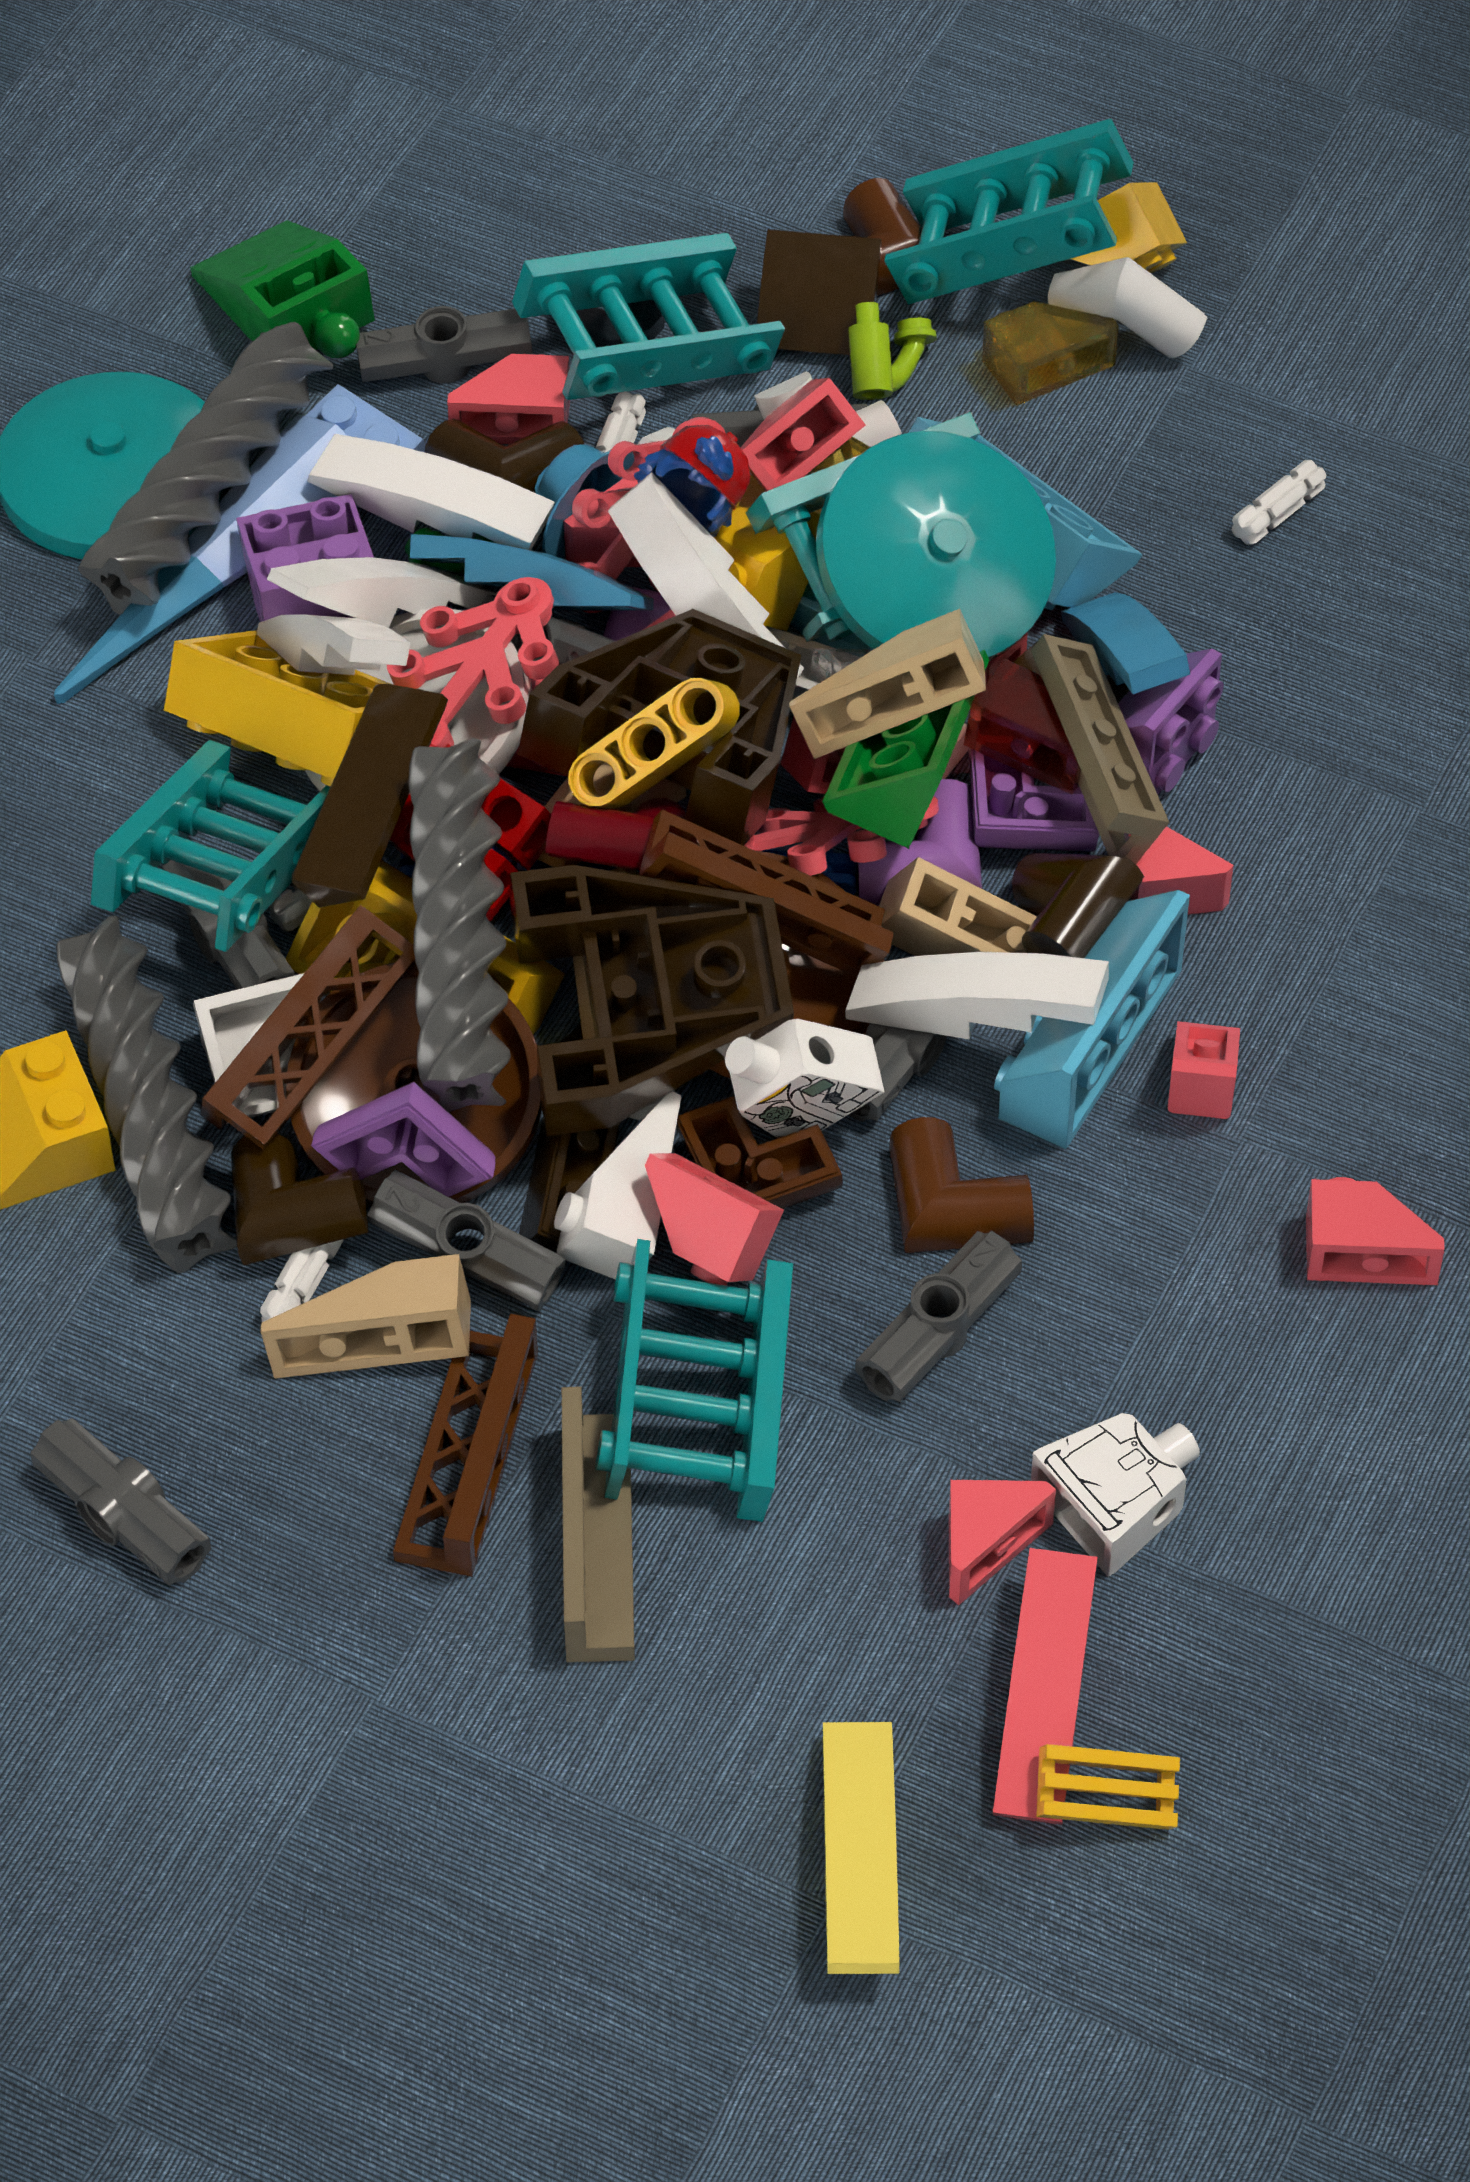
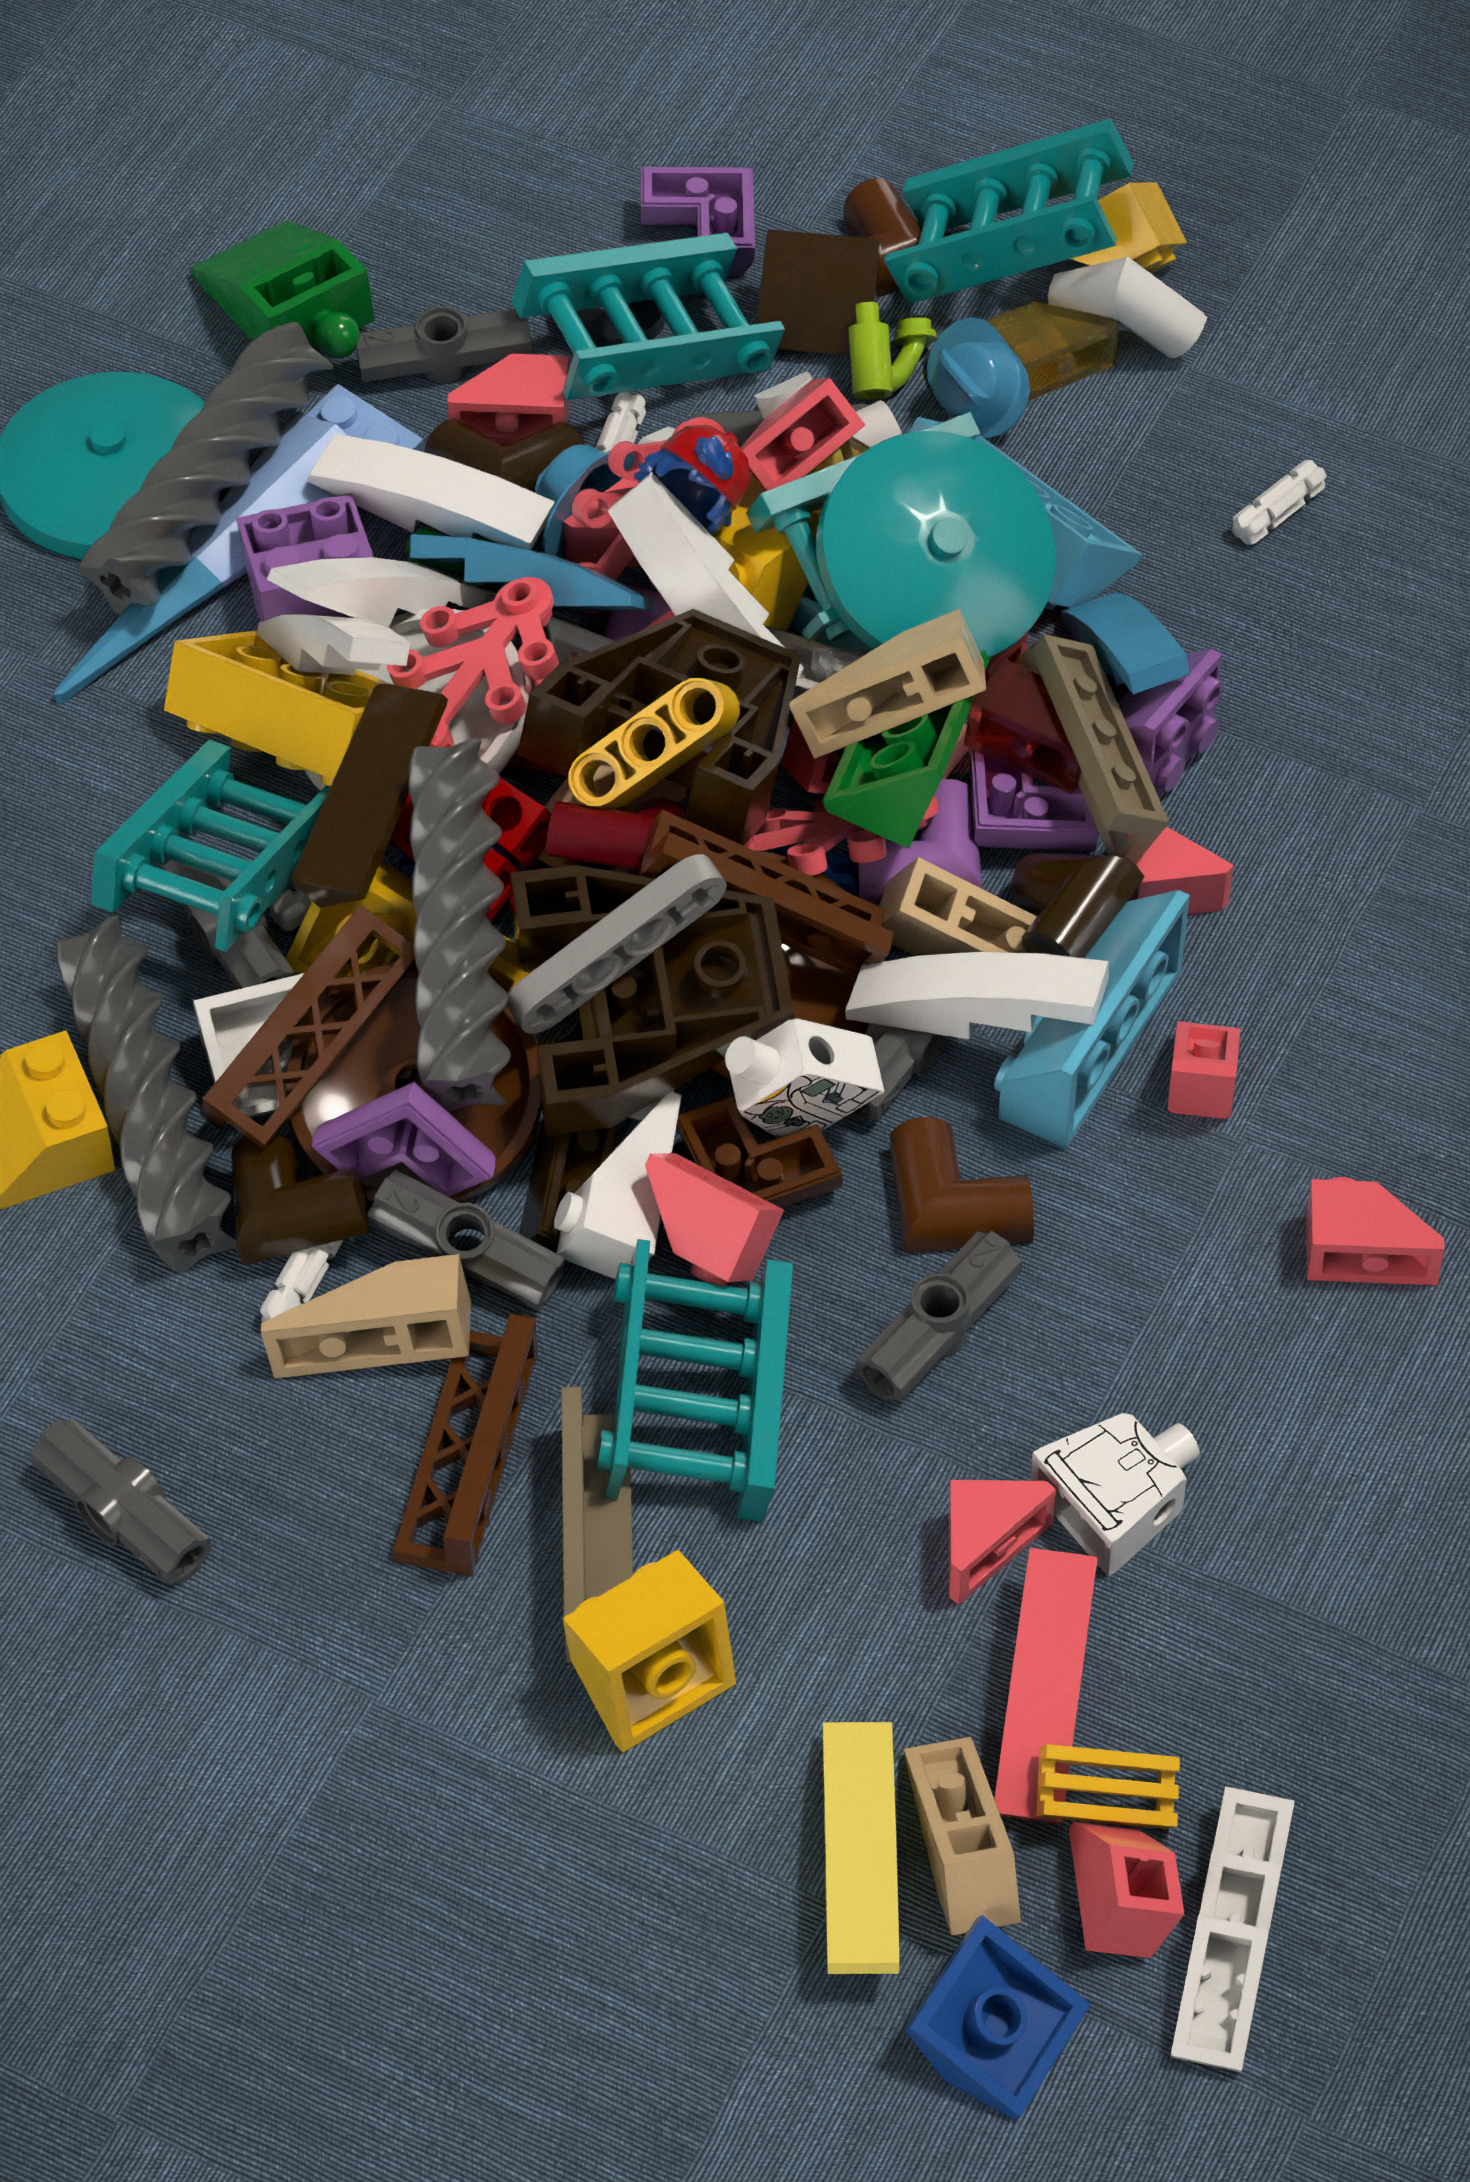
(616, 943): none -> light grey beam
(651, 1648): none -> yellow slope
(703, 197): none -> medium lavender brick
(963, 1835): none -> tan slope
(978, 374): none -> dark azure piece
(995, 2020): none -> blue slope
(1124, 1889): none -> coral slope
(1232, 1929): none -> white slope

